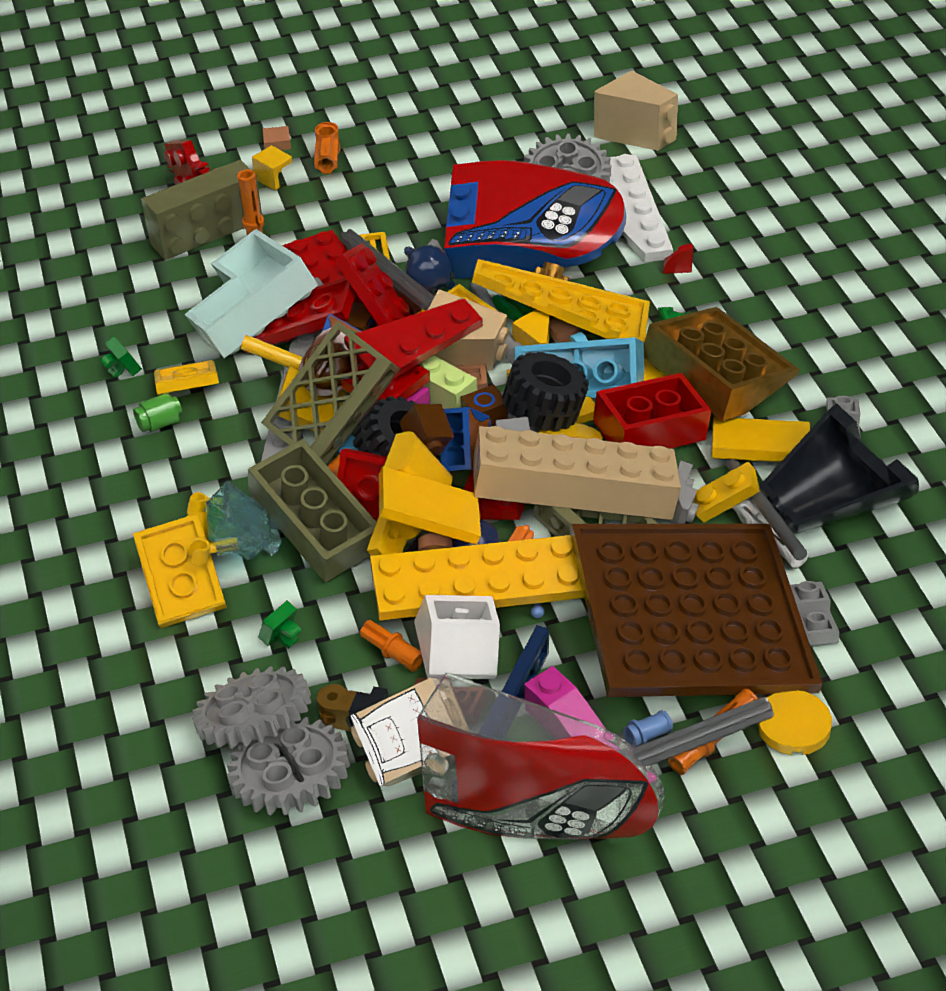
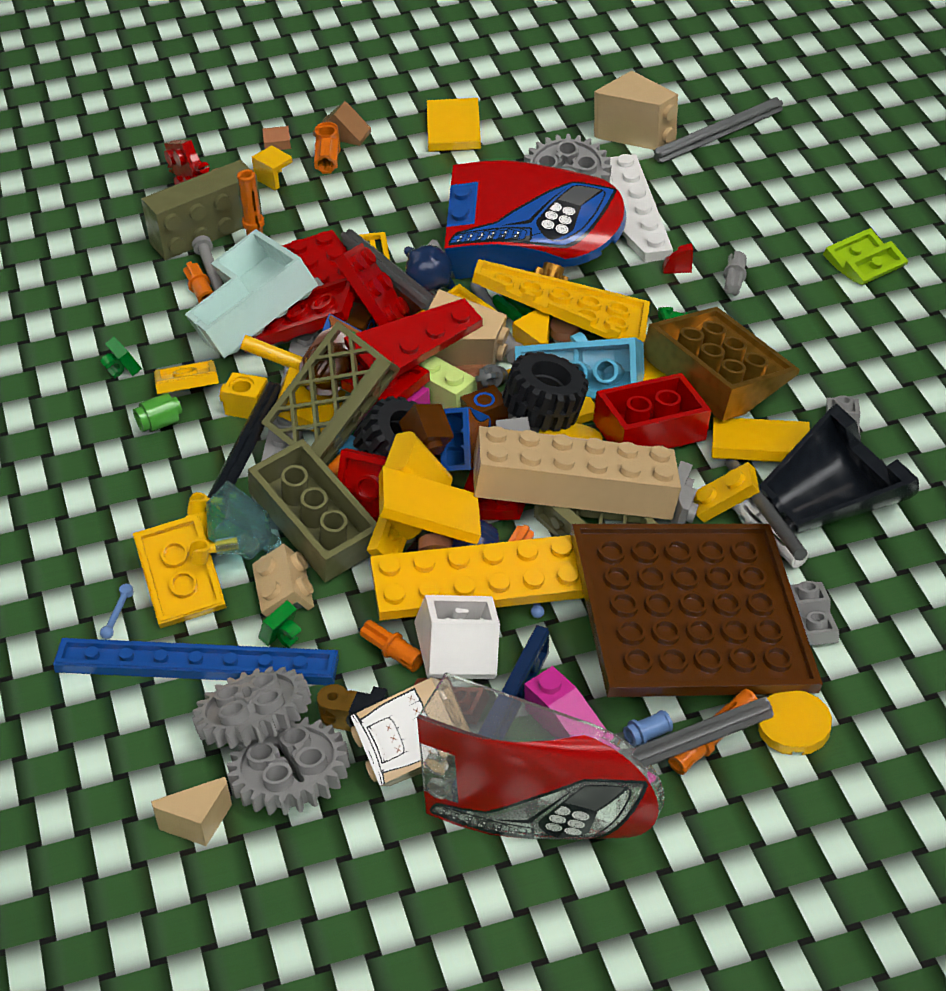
(126, 591): none -> medium blue hinge
(190, 660): none -> blue tile
(194, 811): none -> tan slope
(197, 281): none -> orange axle
(203, 246): none -> light grey bar
(241, 394): none -> yellow brick
(248, 438): none -> black axle
(282, 577): none -> tan bracket
(350, 125): none -> medium nougat slope
(453, 124): none -> yellow tile
(491, 375): none -> dark grey axle
(718, 130): none -> dark grey axle
(735, 273): none -> light grey axle
(864, 257): none -> lime slope

